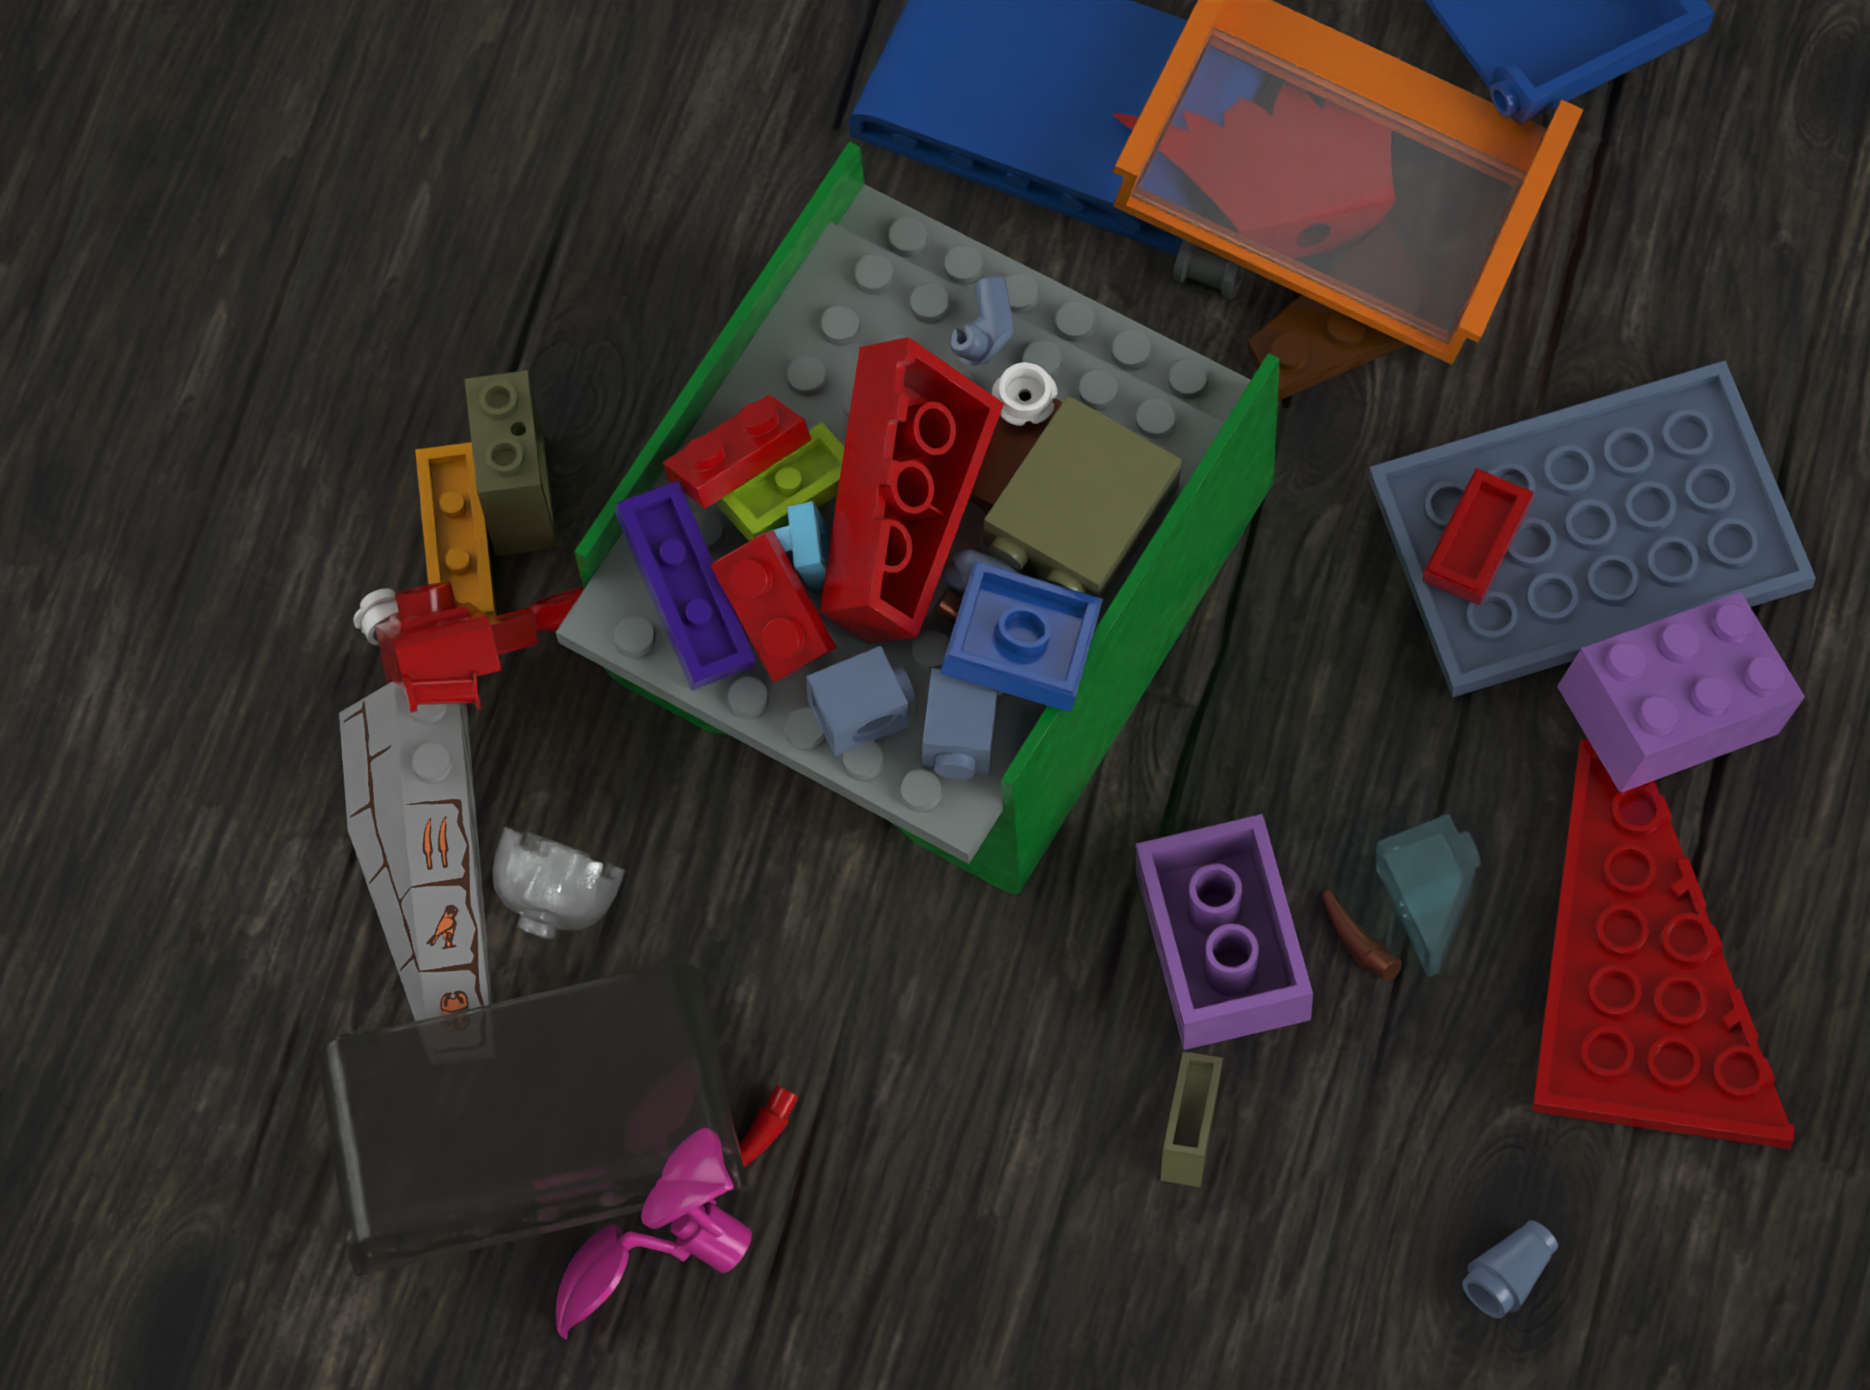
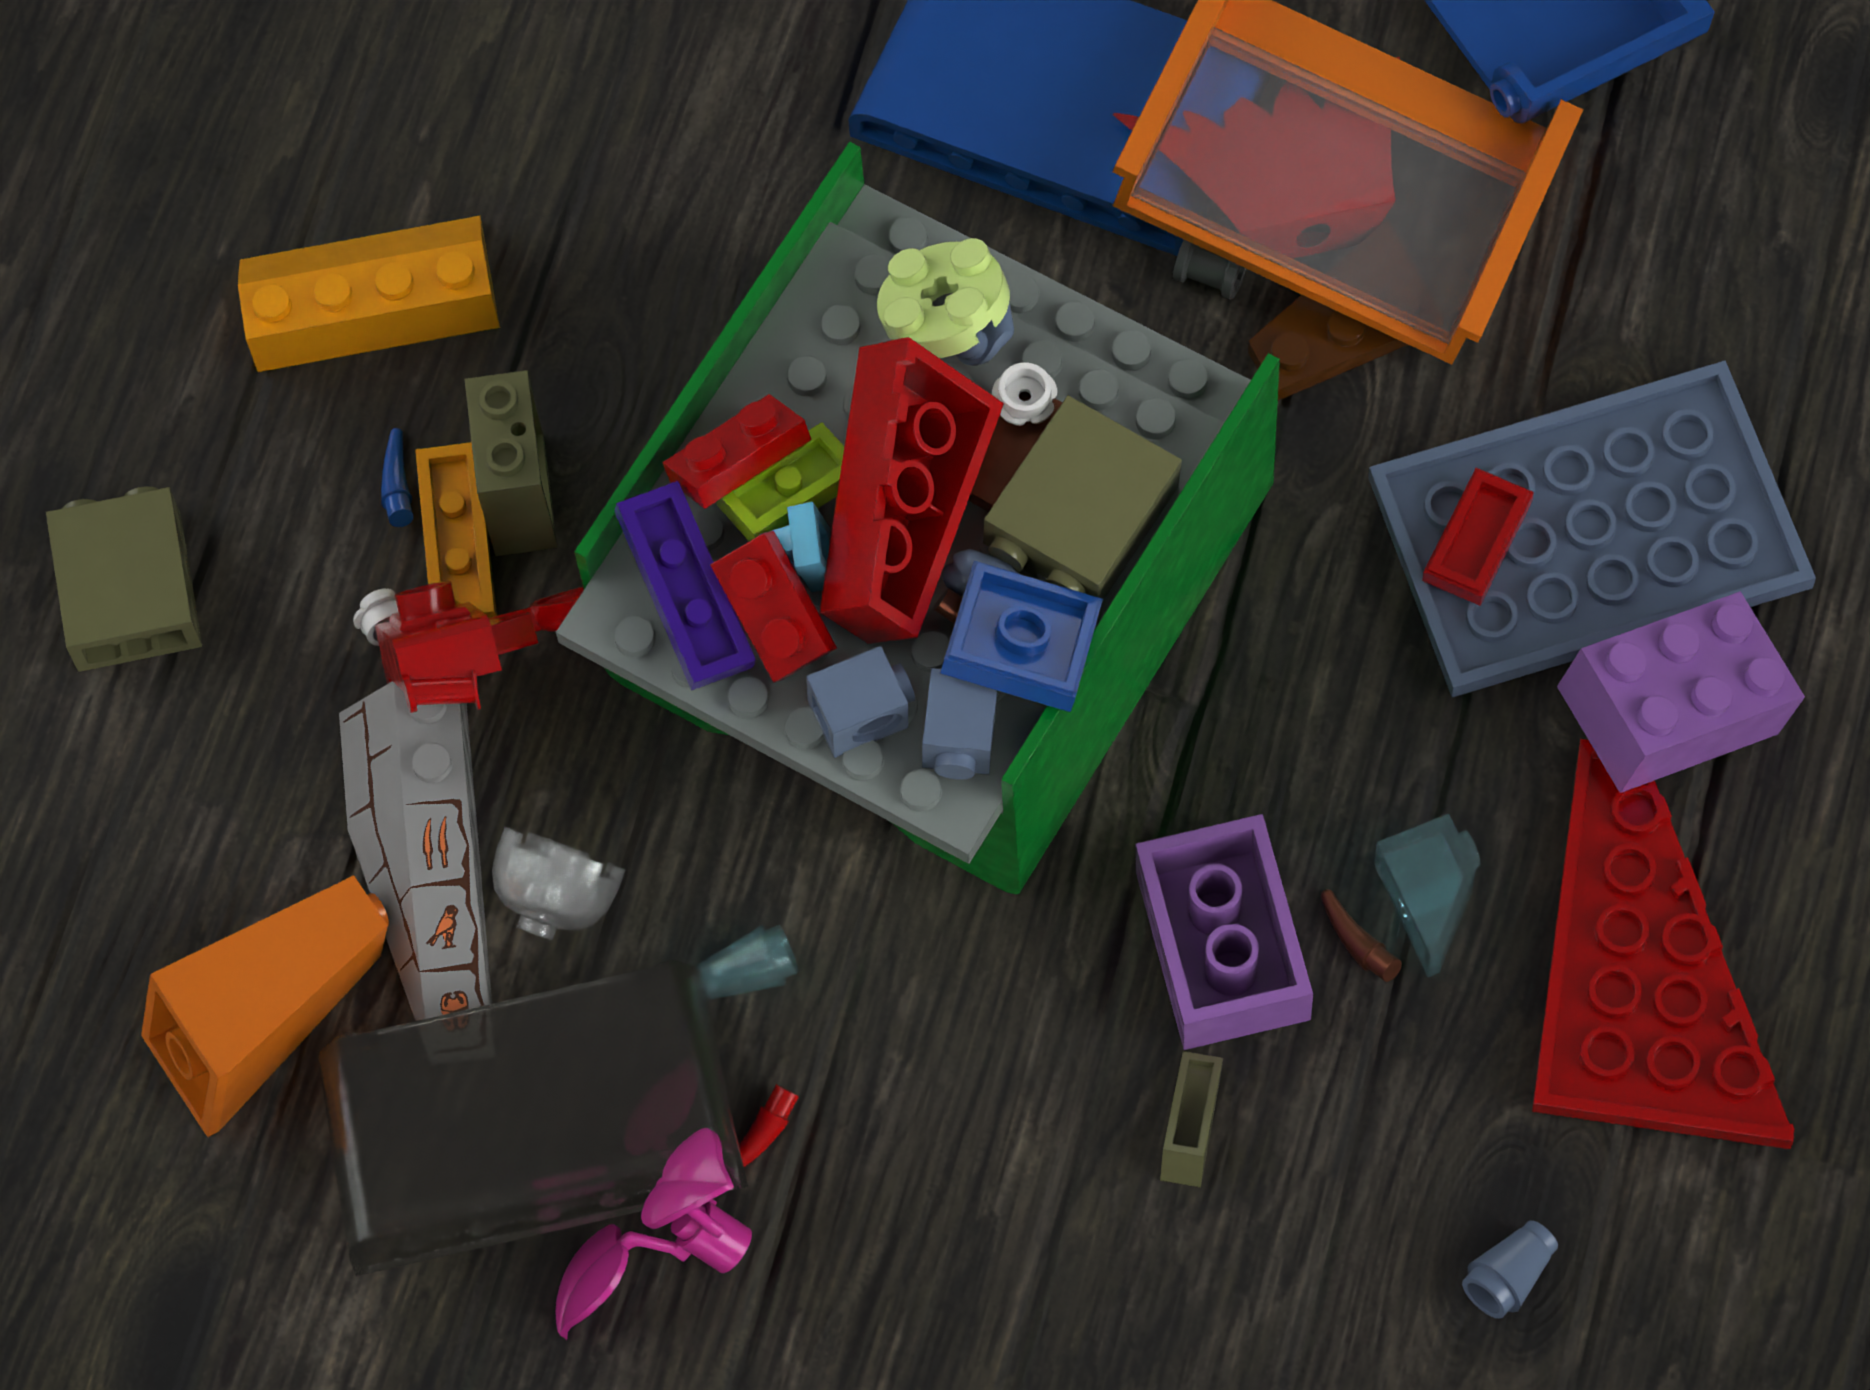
(123, 578): none -> olive brick
(251, 998): none -> orange slope
(367, 294): none -> light orange slope
(394, 489): none -> blue helmet
(749, 964): none -> clear light blue cone
(941, 269): none -> yellowish green plate

